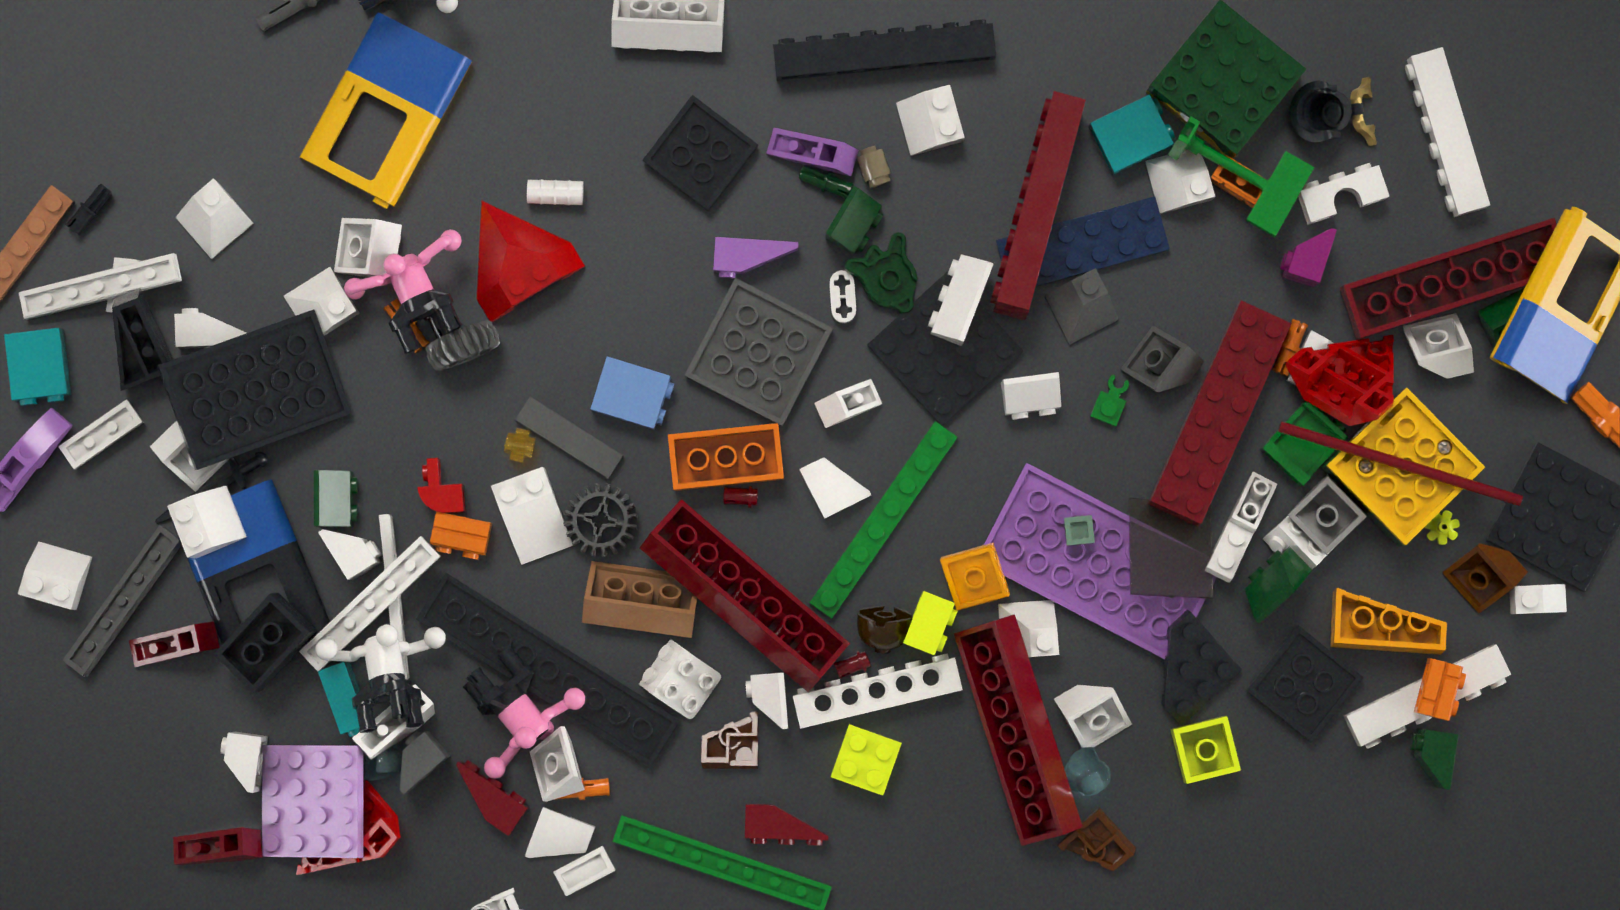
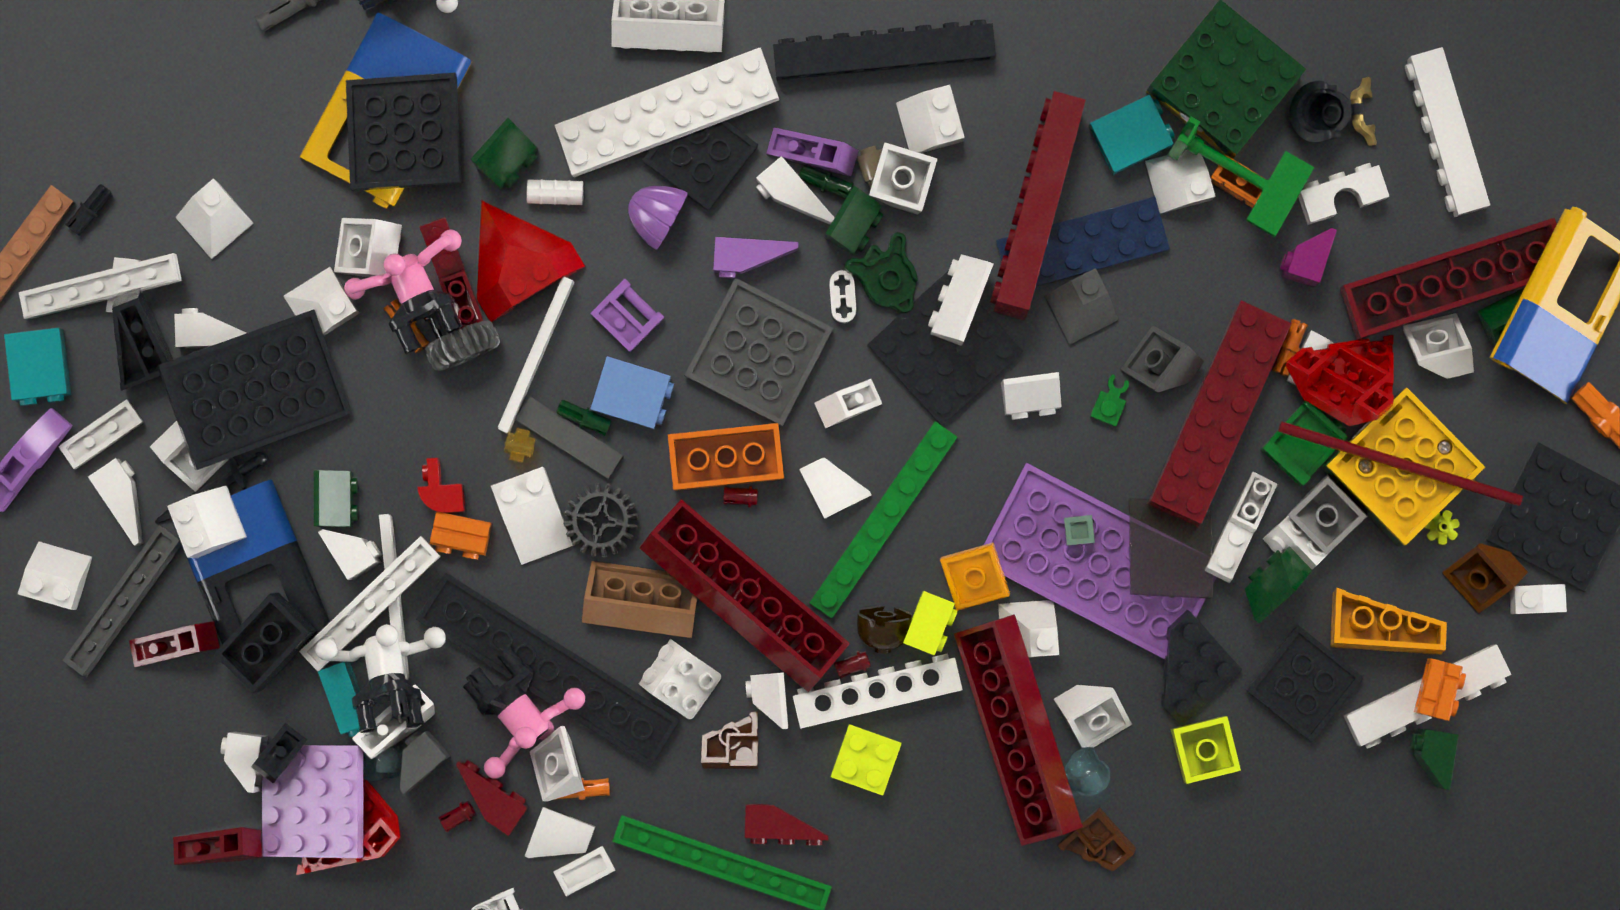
(119, 492): none -> white slope
(279, 753): none -> black slope
(403, 131): none -> black plate
(452, 274): none -> dark red slope
(457, 816): none -> dark red pin
(505, 155): none -> dark green slope
(535, 355): none -> white tile
(583, 417): none -> dark green axle
(620, 321): none -> medium lavender plate
(655, 210): none -> medium lavender hair
(667, 112): none -> white plate
(788, 189): none -> white slope
(902, 178): none -> white slope

